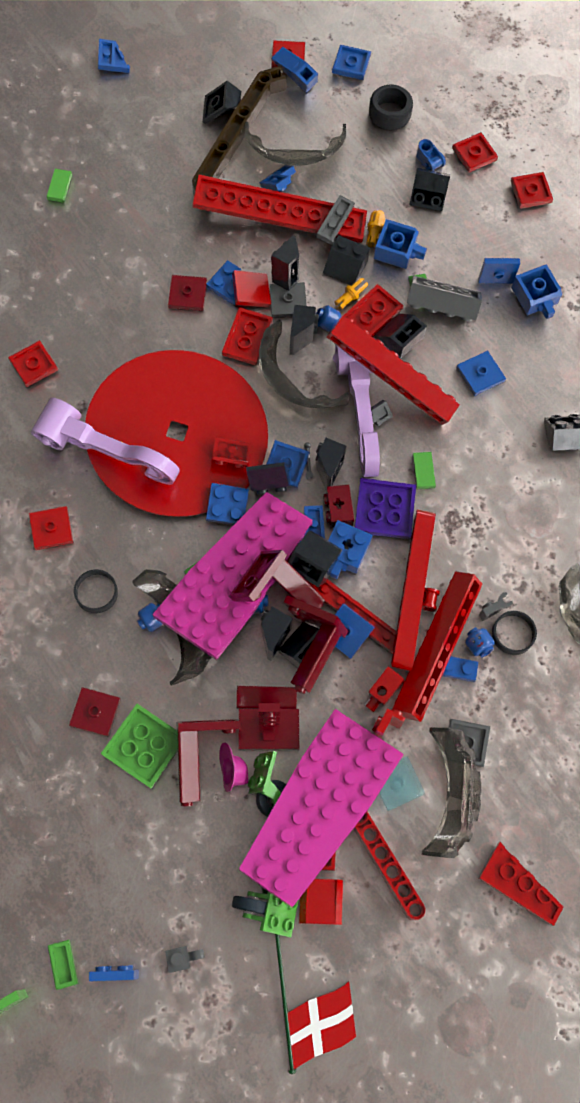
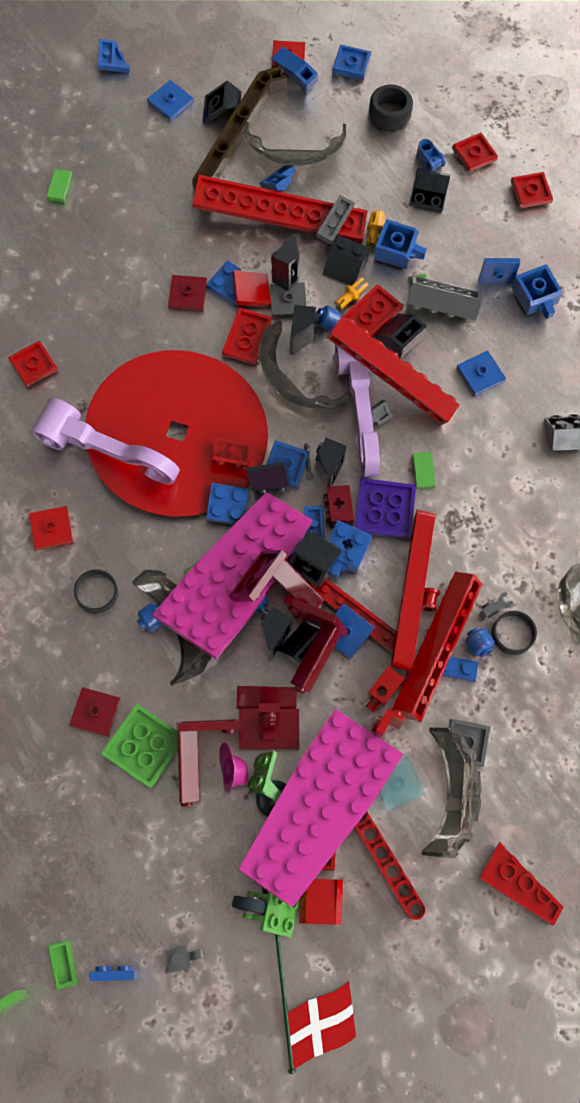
(170, 100): none -> blue plate

